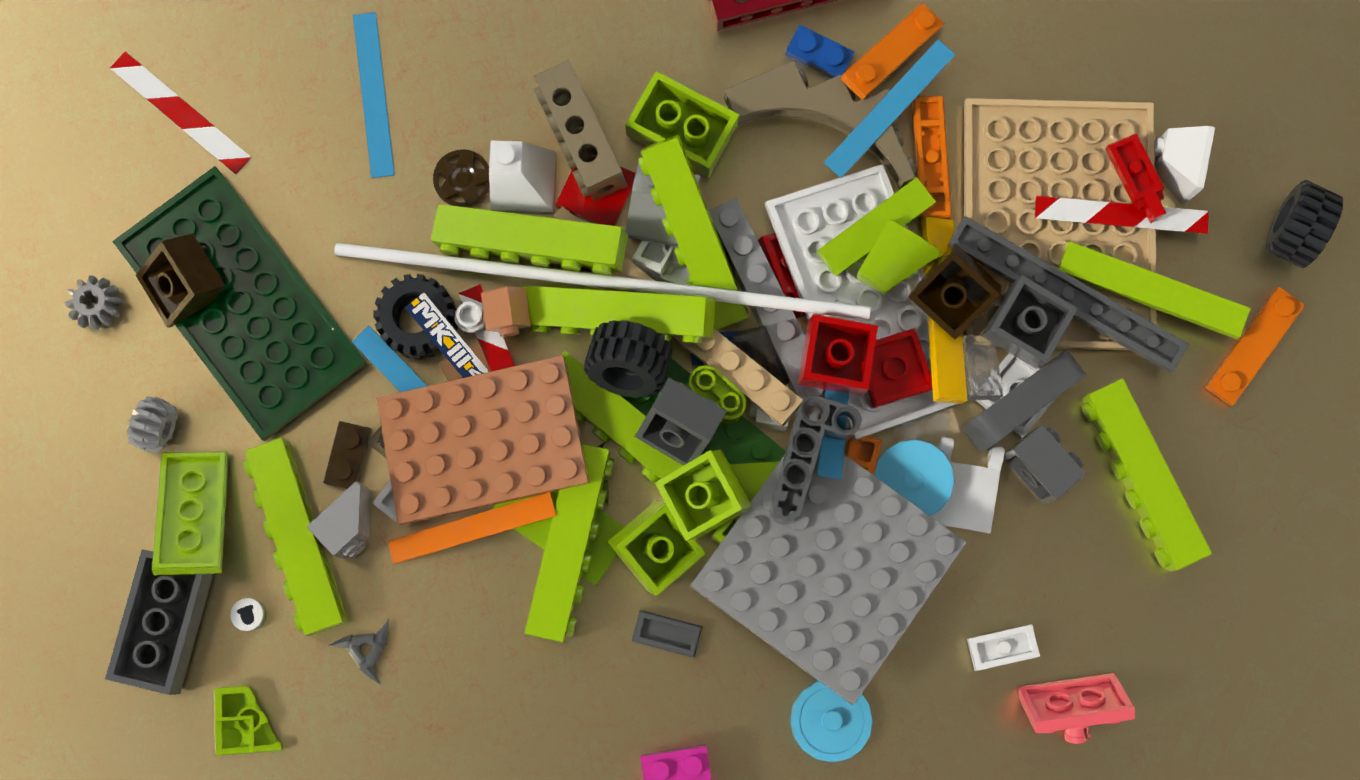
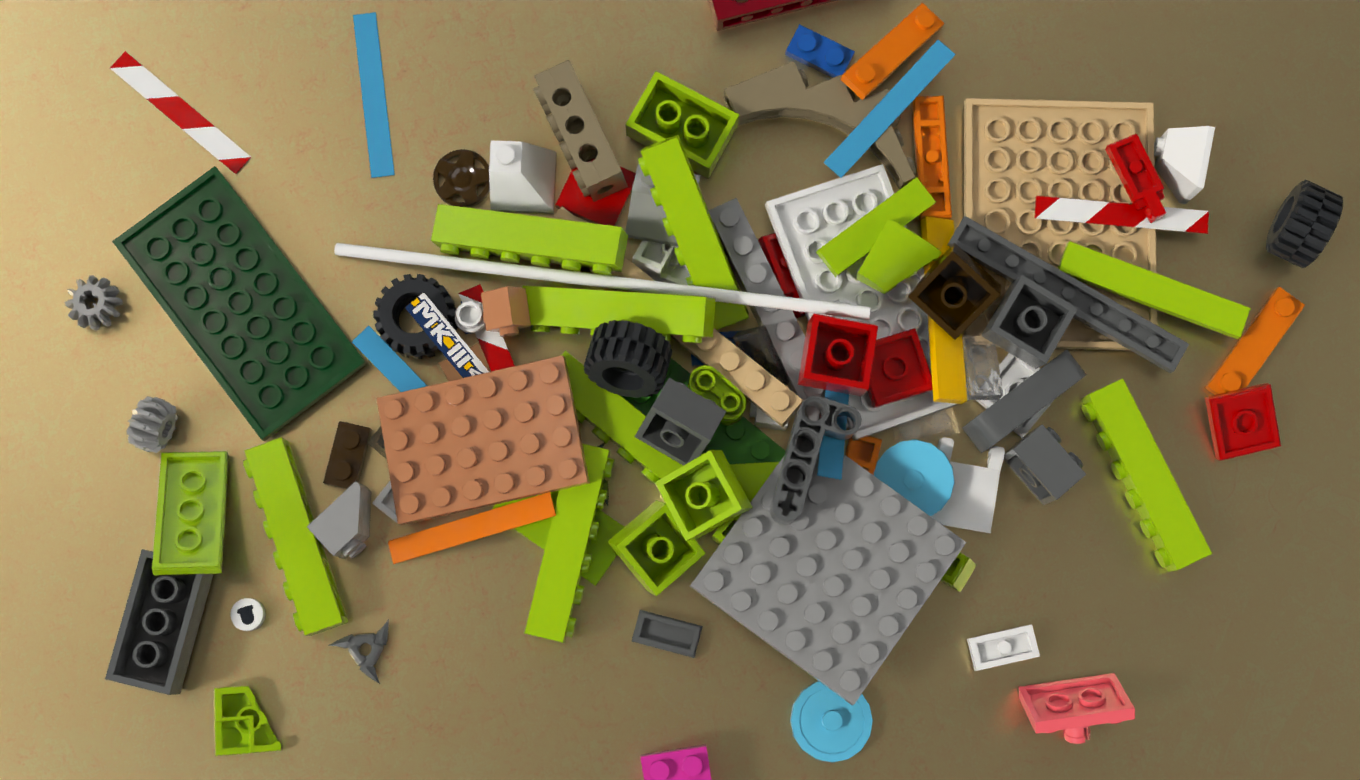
(179, 279): dark brown slope -> none
(959, 572): none -> lime slope
(1243, 421): none -> red tile

